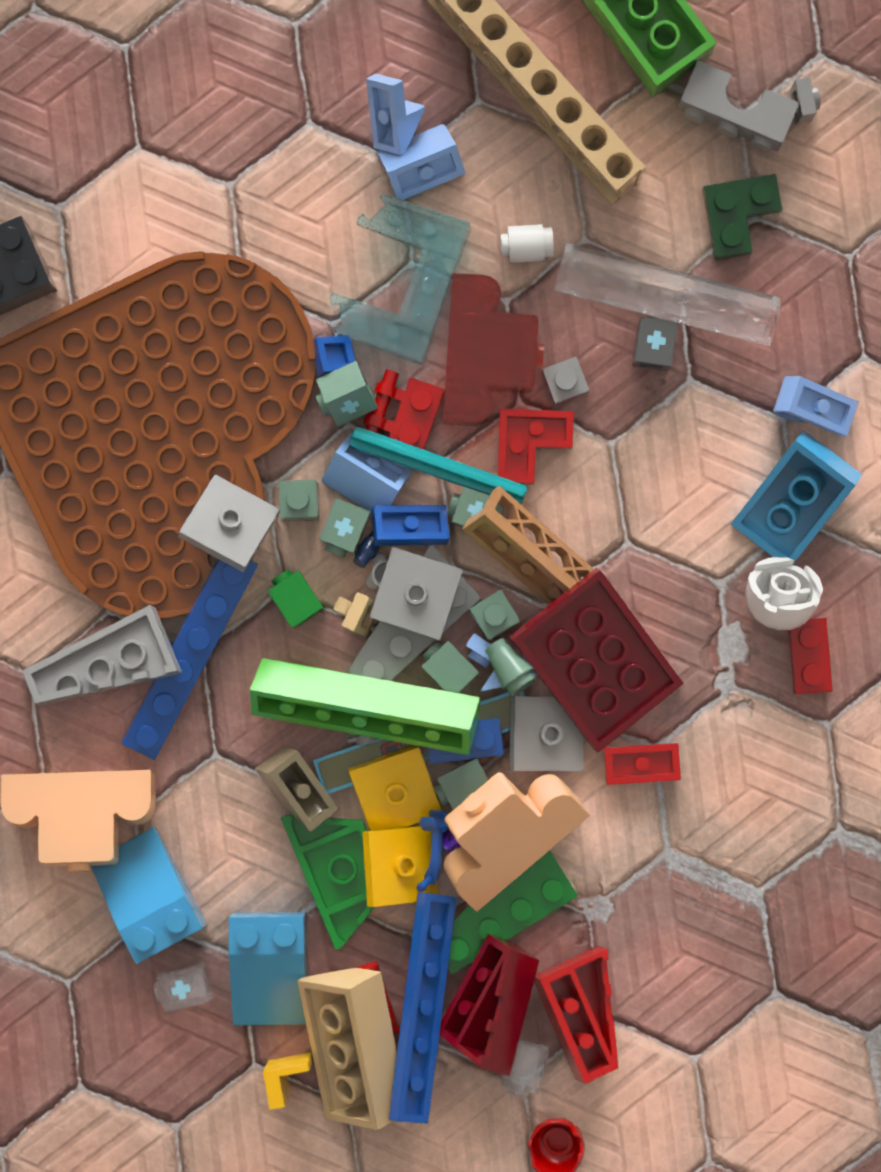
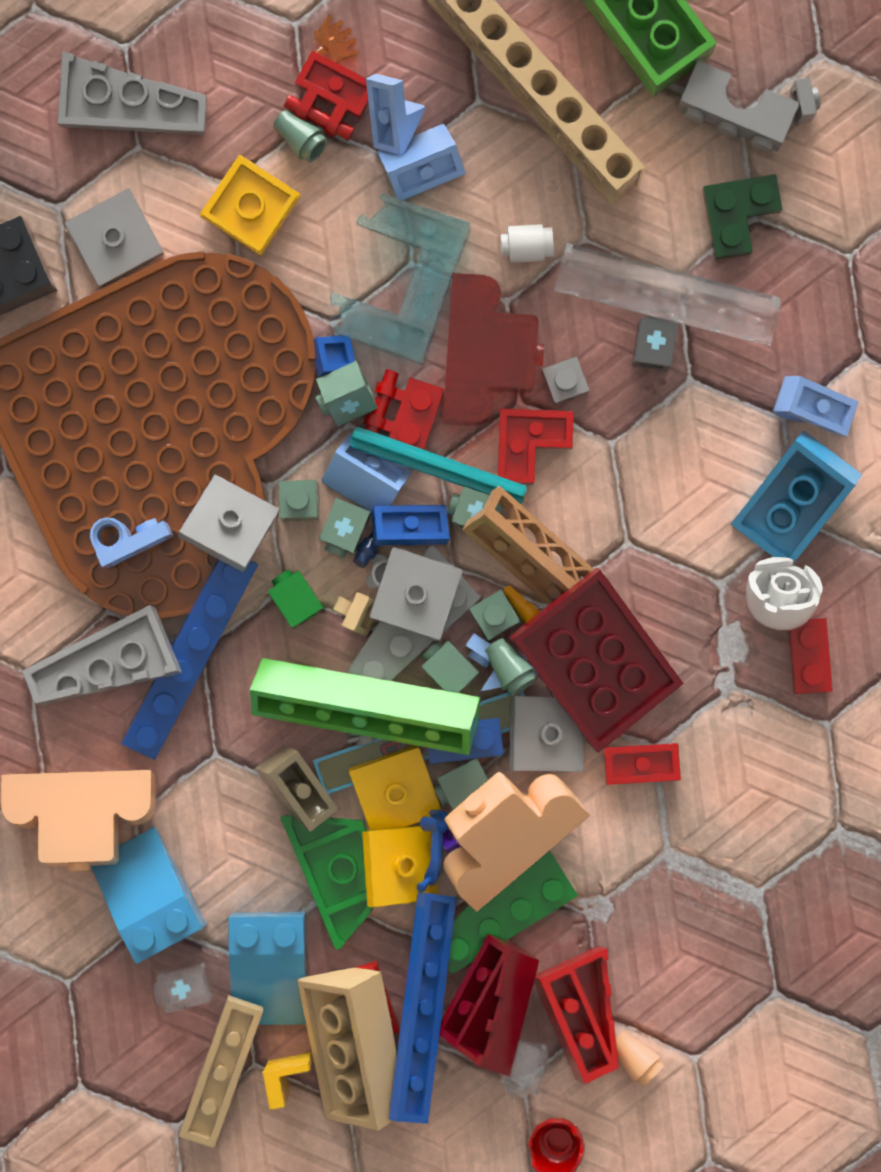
(114, 238): none -> light grey plate
(117, 100): none -> light grey wing
(148, 535): none -> light blue plate
(221, 1071): none -> tan plate
(250, 205): none -> yellow plate
(303, 138): none -> sand green cone
(334, 41): none -> clear orange piece
(335, 85): none -> red plate
(524, 609): none -> light orange piece
(637, 1059): none -> light nougat cone

